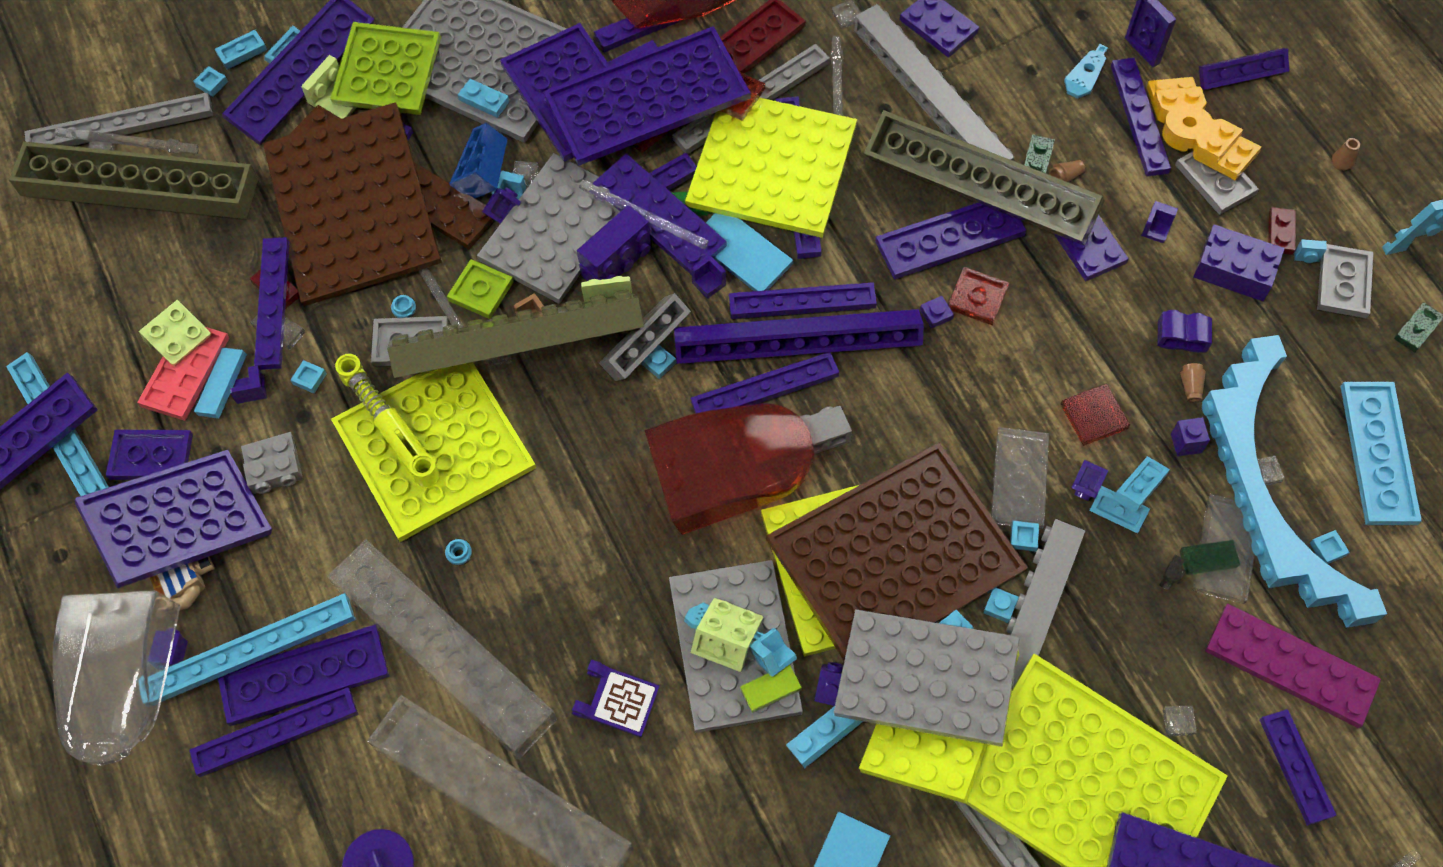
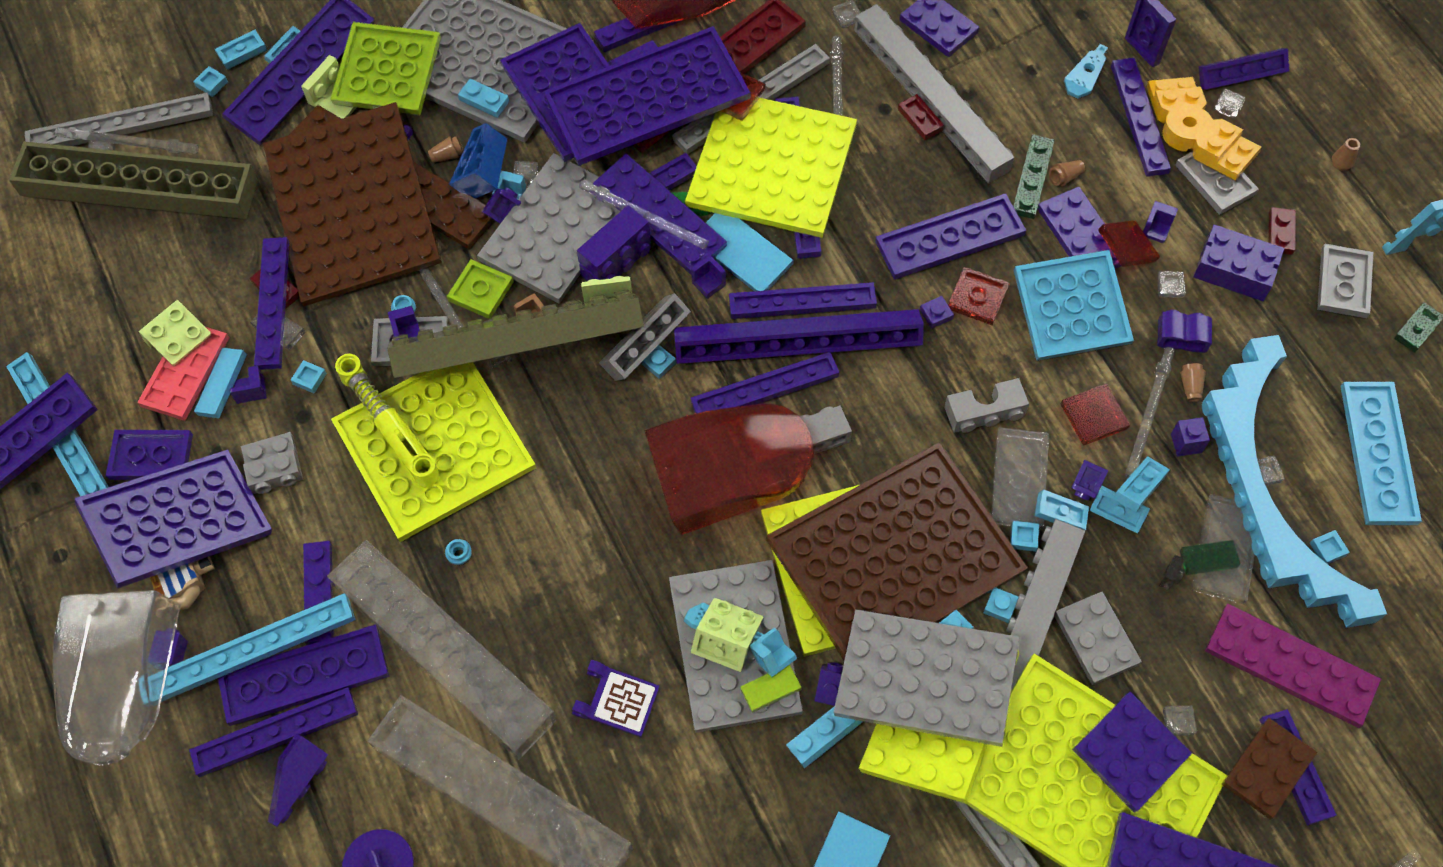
(294, 771): none -> dark purple slope
(316, 583): none -> dark purple plate
(404, 322): none -> dark purple panel
(446, 150): none -> medium nougat cone
(920, 117): none -> dark red plate
(967, 413): none -> light grey arch
(985, 177): olive brick -> none
(1053, 506): none -> medium azure plate
(1073, 305): none -> medium azure plate
(1097, 638): none -> light grey plate
(1128, 243): none -> clear red tile
(1132, 752): none -> dark purple plate
(1162, 372): none -> clear bar
(1171, 284): none -> clear plate
(1229, 103): none -> clear tile
(1269, 768): none -> reddish brown plate
(1310, 251): medium azure plate -> none

